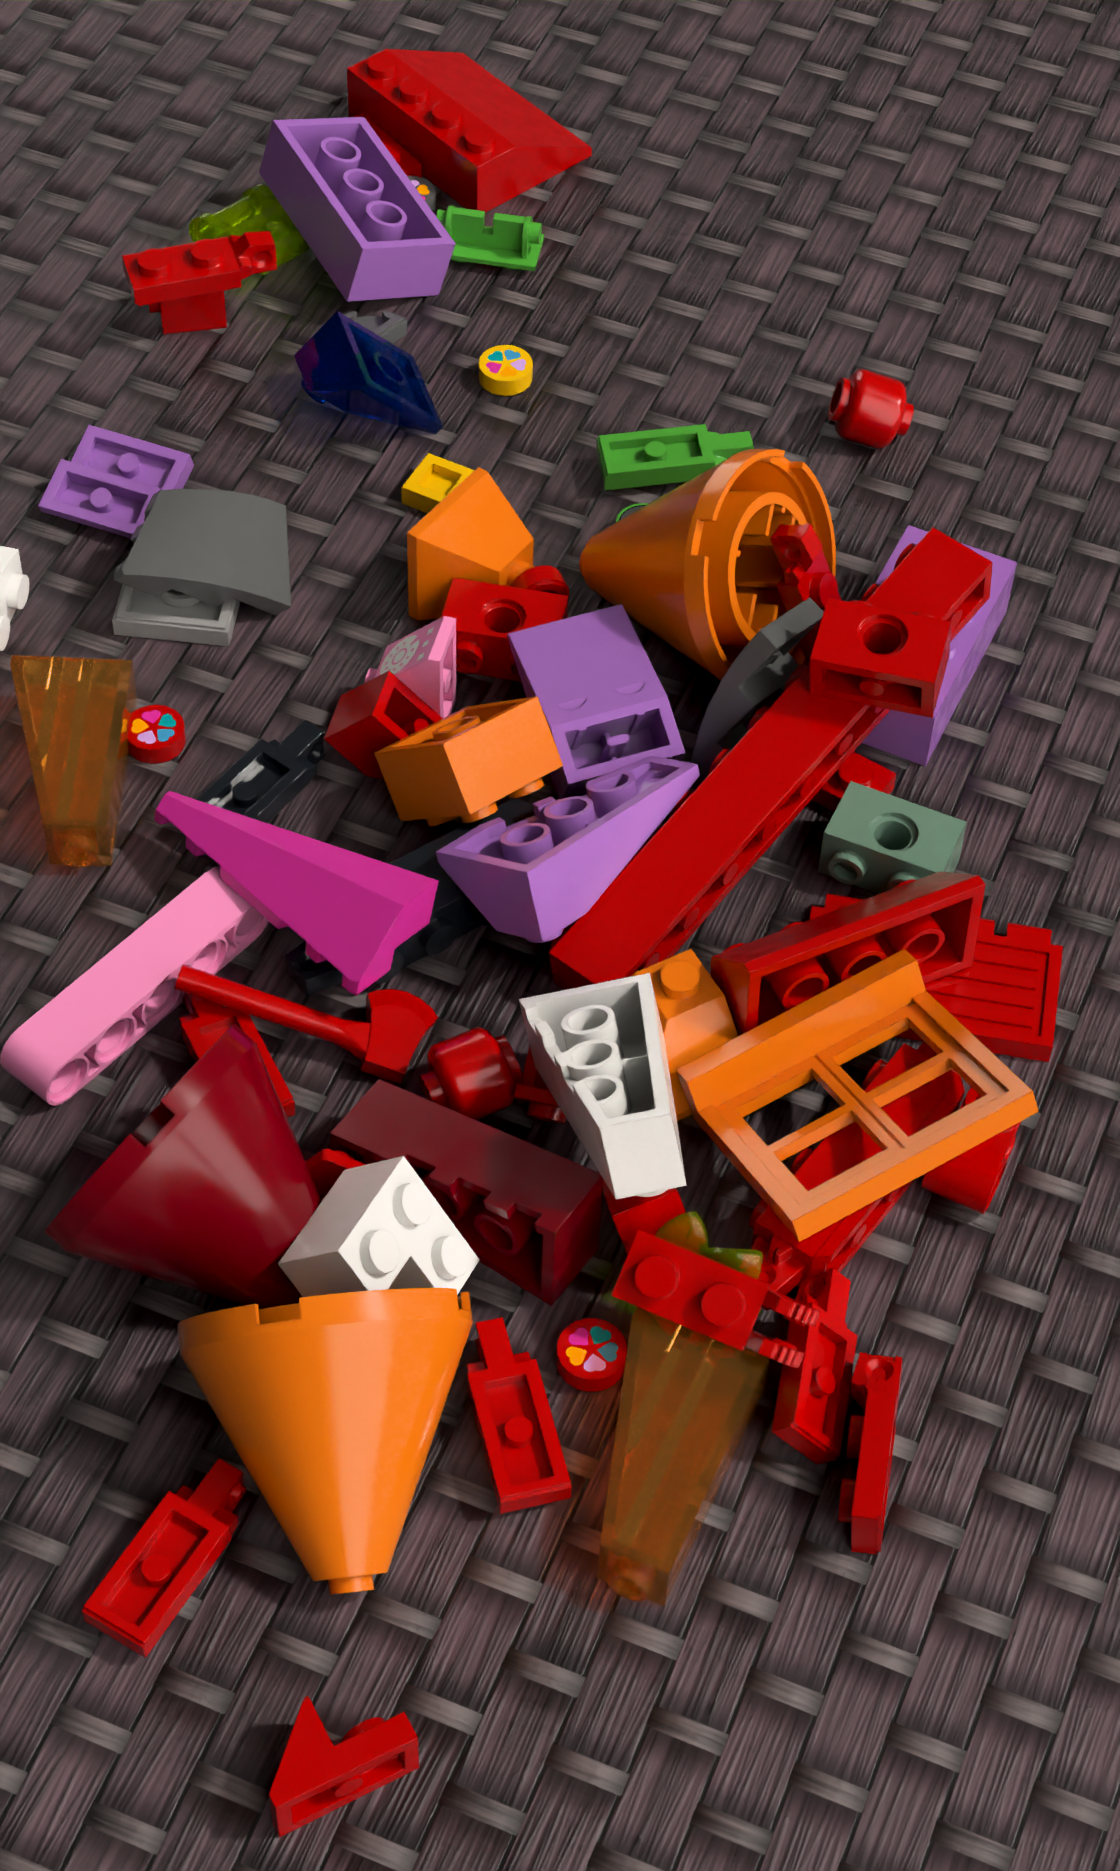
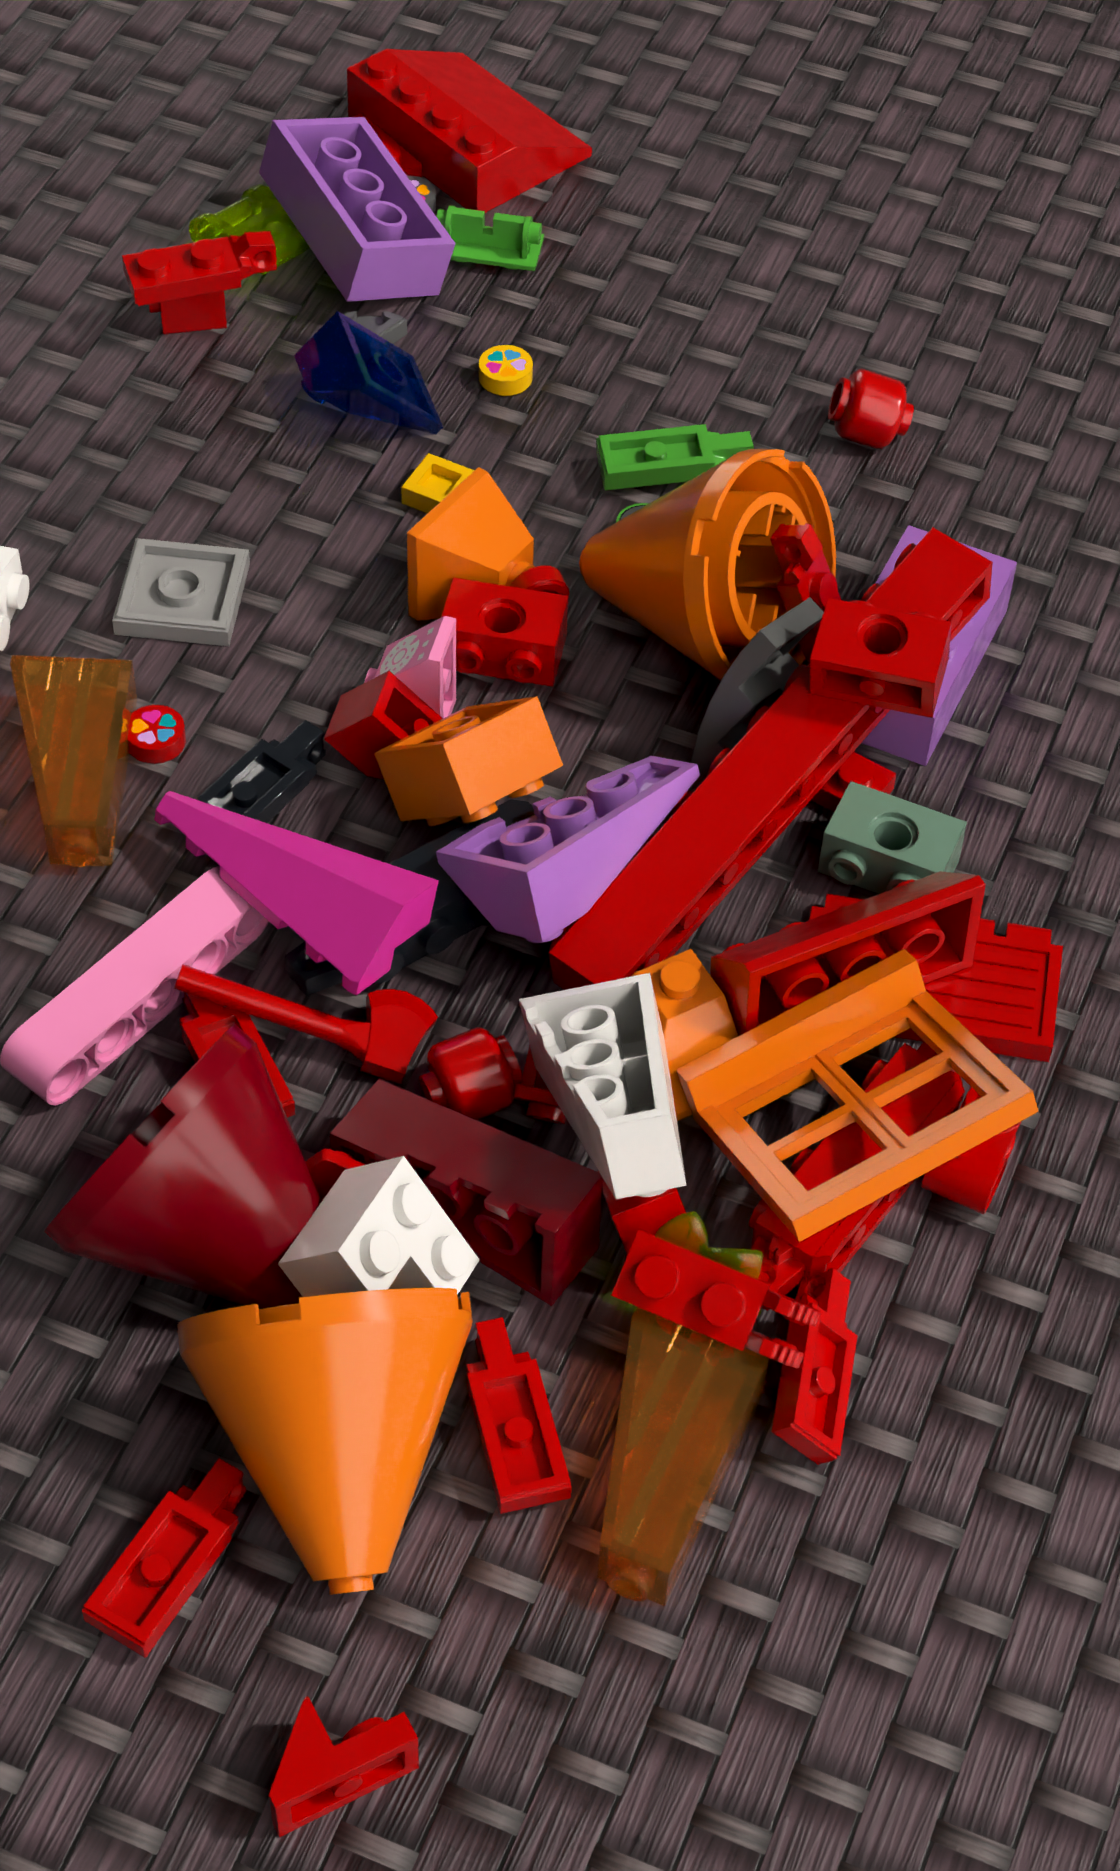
(113, 480): medium lavender slope -> none
(212, 549): dark grey slope -> none
(591, 1354): red tile -> none
(595, 695): medium lavender slope -> none
(871, 1440): red hinge -> none

